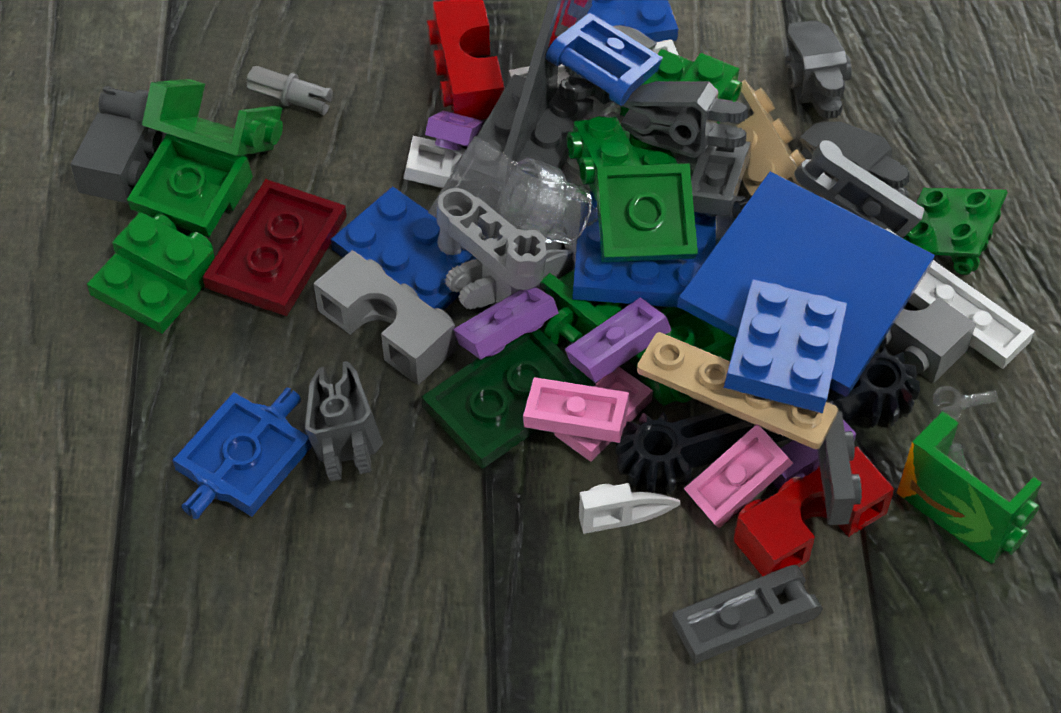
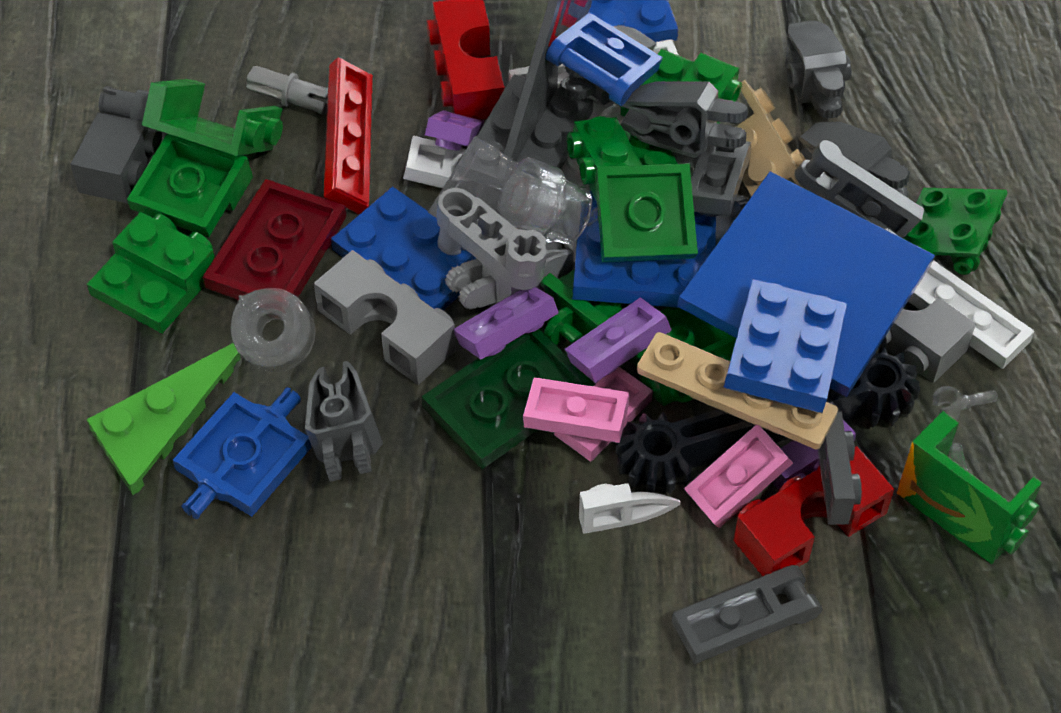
(150, 421): none -> bright green wing
(258, 309): none -> clear piece
(348, 136): none -> red tile

